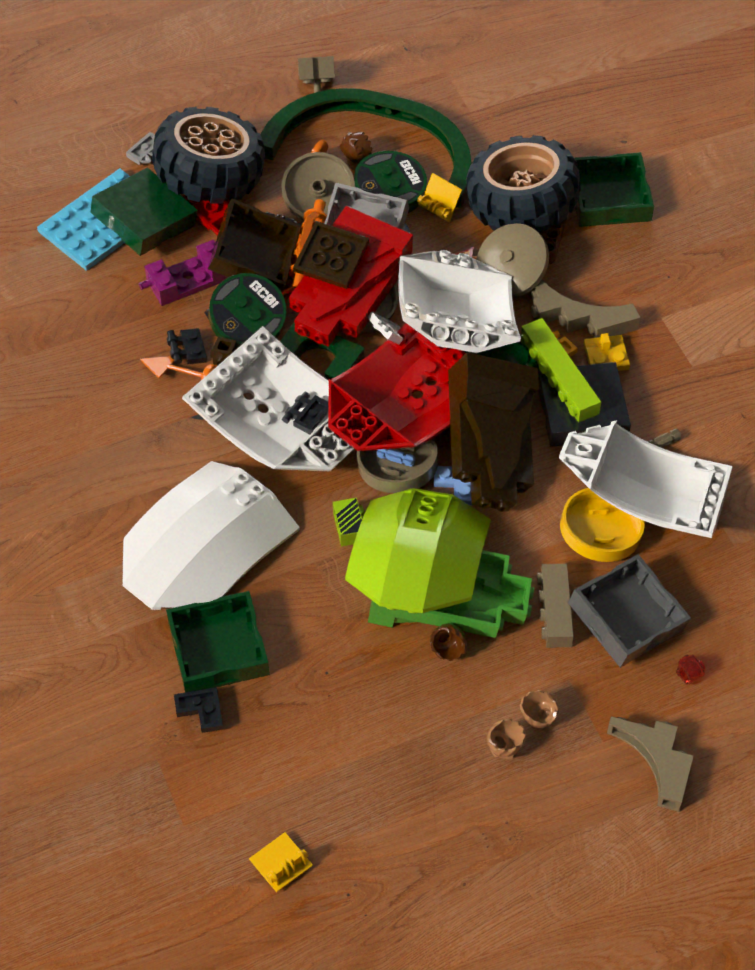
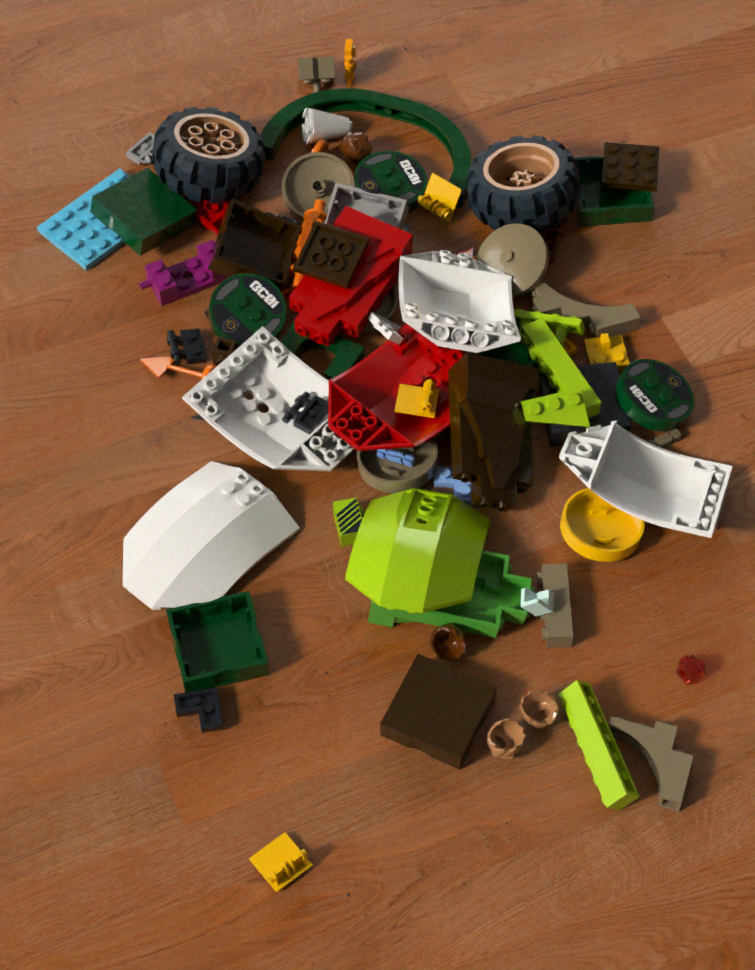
(324, 126): none -> white cone
(349, 62): none -> light orange plate
(417, 400): none -> yellow hinge
(438, 711): none -> dark brown tile
(537, 603): none -> light aqua panel
(556, 322): none -> lime plate
(558, 408): none -> lime wing
(598, 745): none -> lime brick
(629, 610): dark grey tile -> none
(630, 166): none -> dark brown plate
(654, 395): none -> piece

